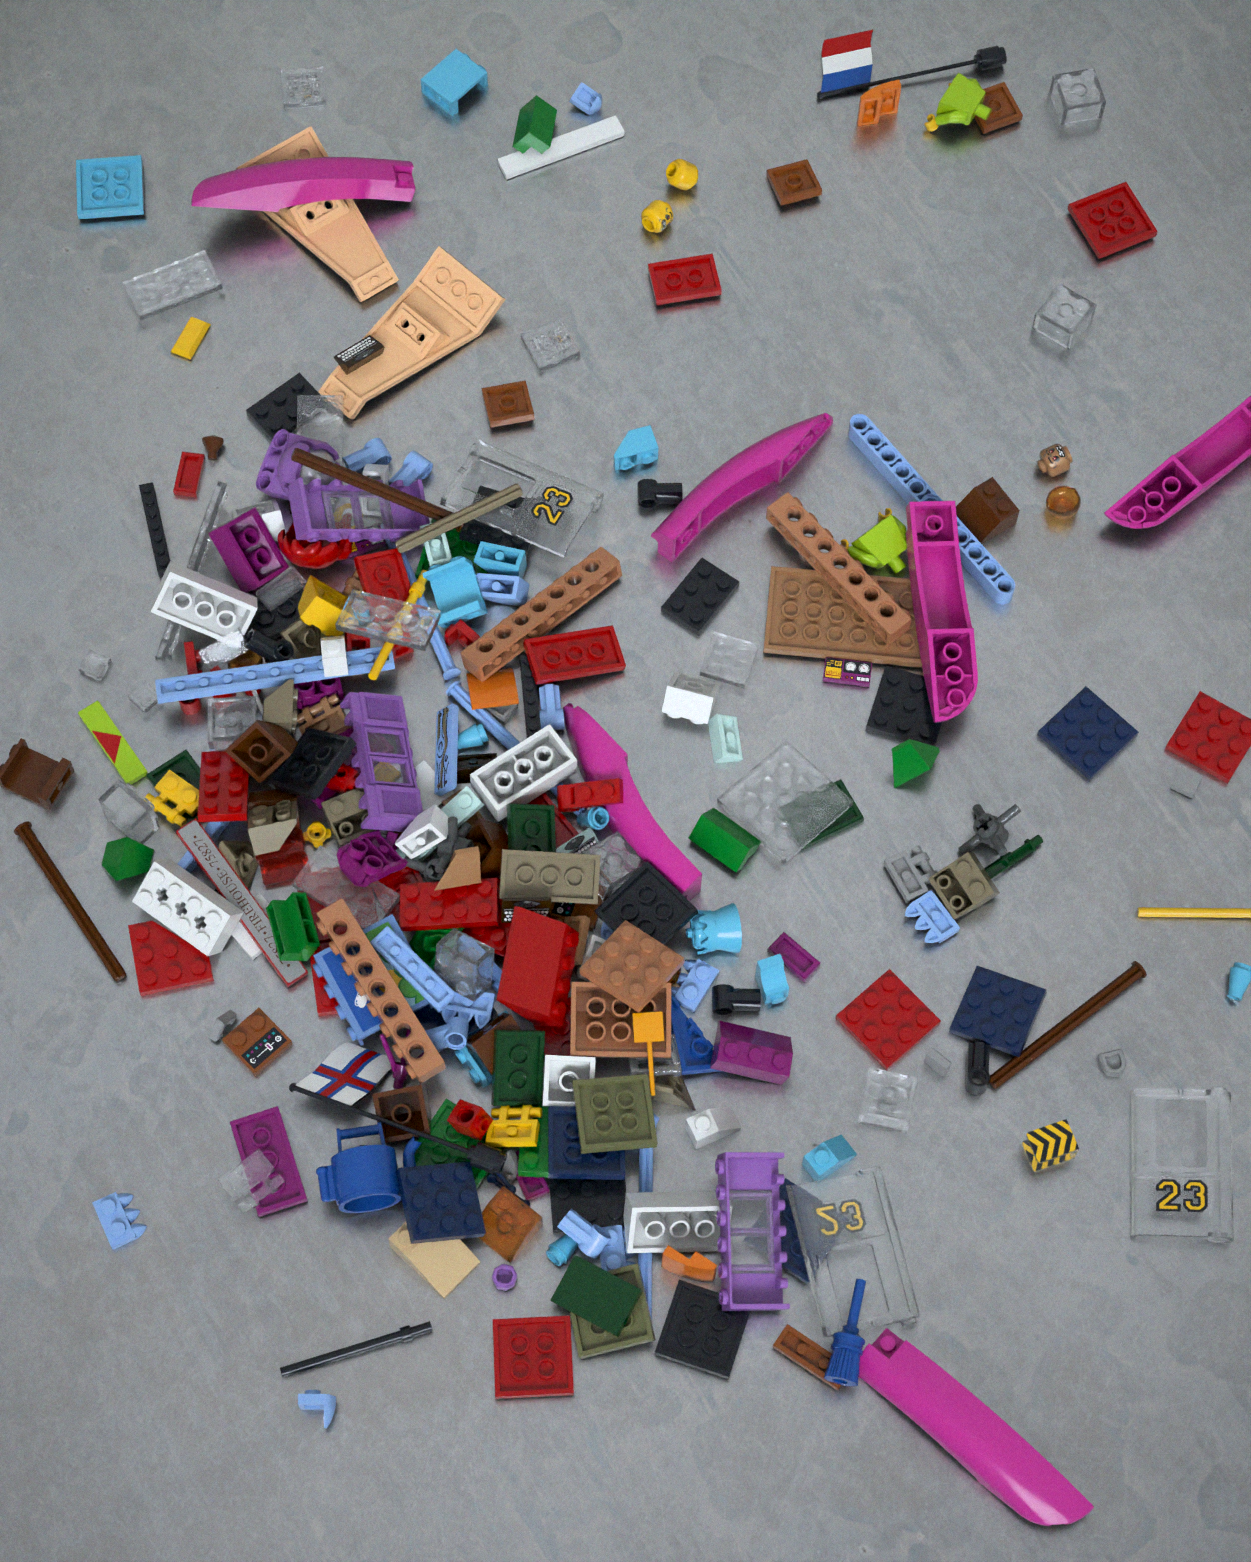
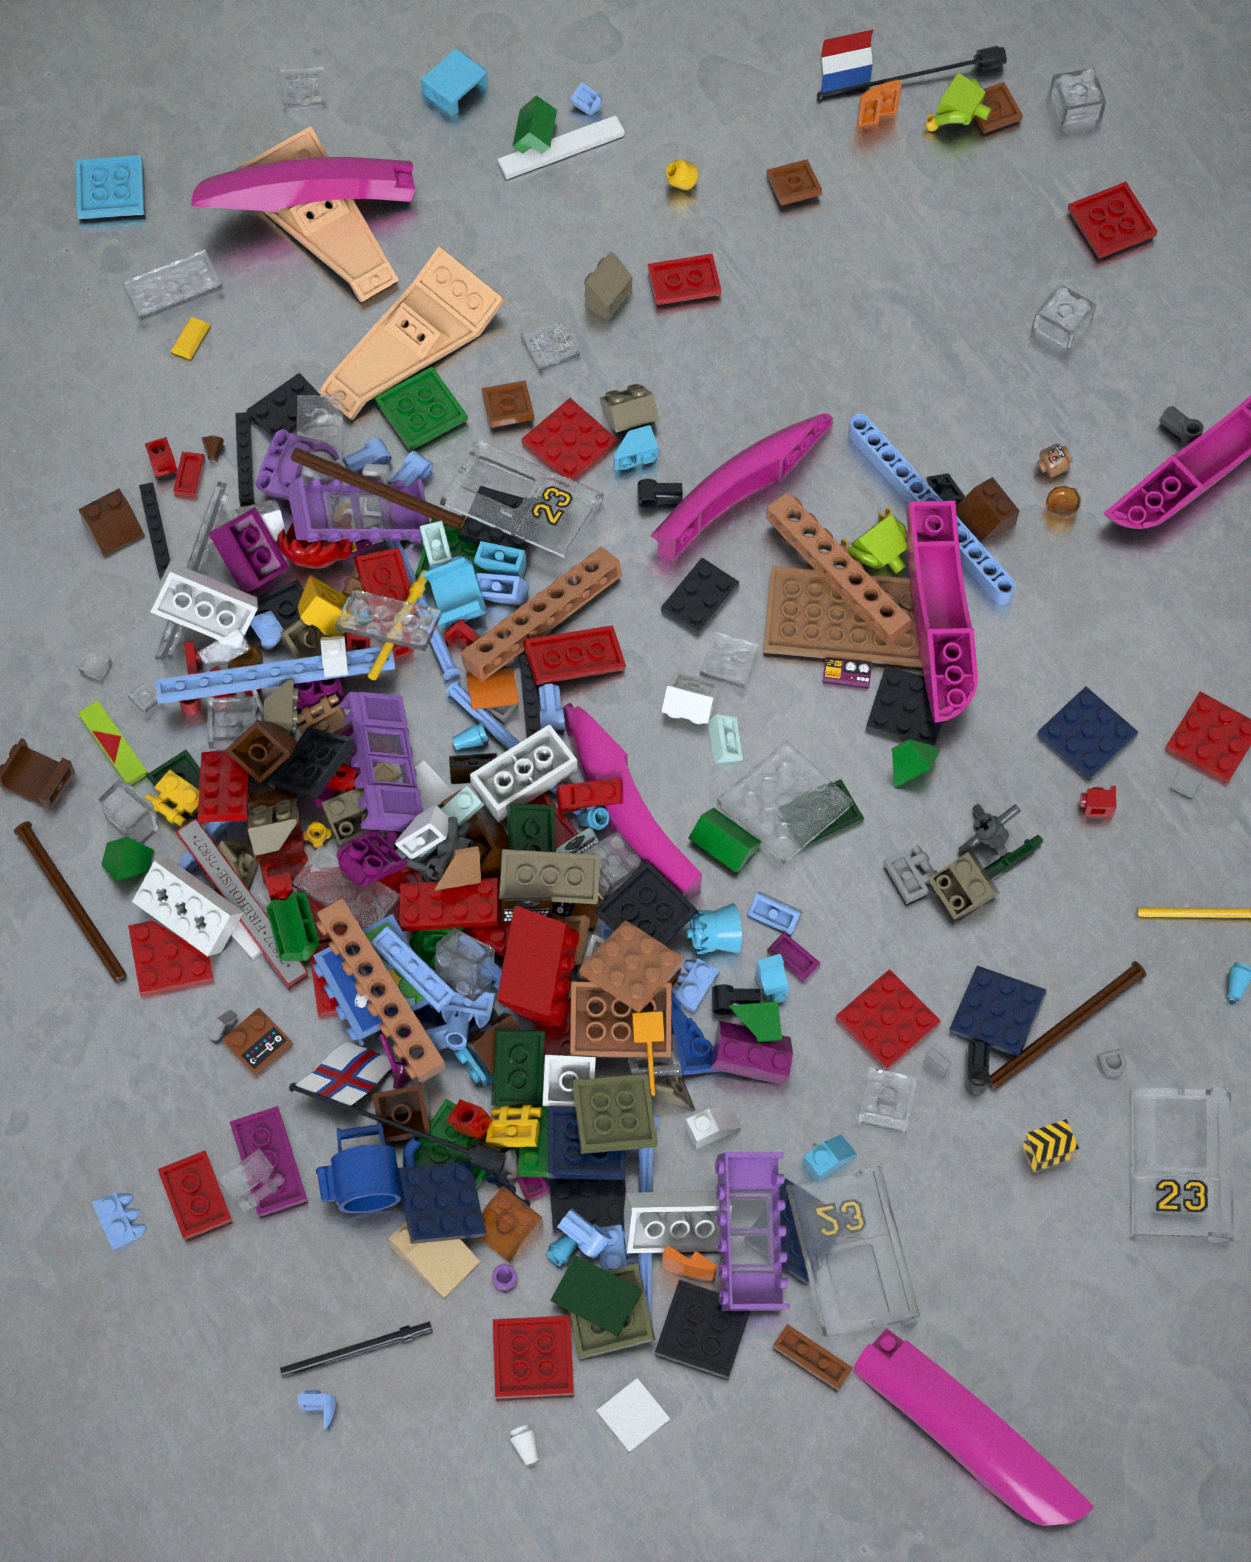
(111, 522): none -> reddish brown slope
(161, 457): none -> red brick
(194, 1195): none -> red plate
(244, 459): none -> black piece
(267, 629): none -> light blue plate
(267, 647): black piece -> none
(279, 886): none -> red brick
(281, 588): clear tile -> none
(359, 354): slope -> none
(421, 408): none -> green plate
(446, 750): light blue tile -> none
(458, 518): dark tan axle -> none
(525, 1444): none -> white cone
(569, 440): none -> red plate
(607, 286): none -> dark tan slope
(629, 407): none -> dark tan slope
(633, 1415): none -> white tile
(657, 216): yellow head -> none
(761, 1019): none -> green slope
(774, 912): none -> light blue slope
(847, 1345): blue piece -> none
(932, 917): light blue plate -> none
(945, 487): none -> black piece
(1099, 802): none -> red brick
(1181, 425): none -> dark grey piece

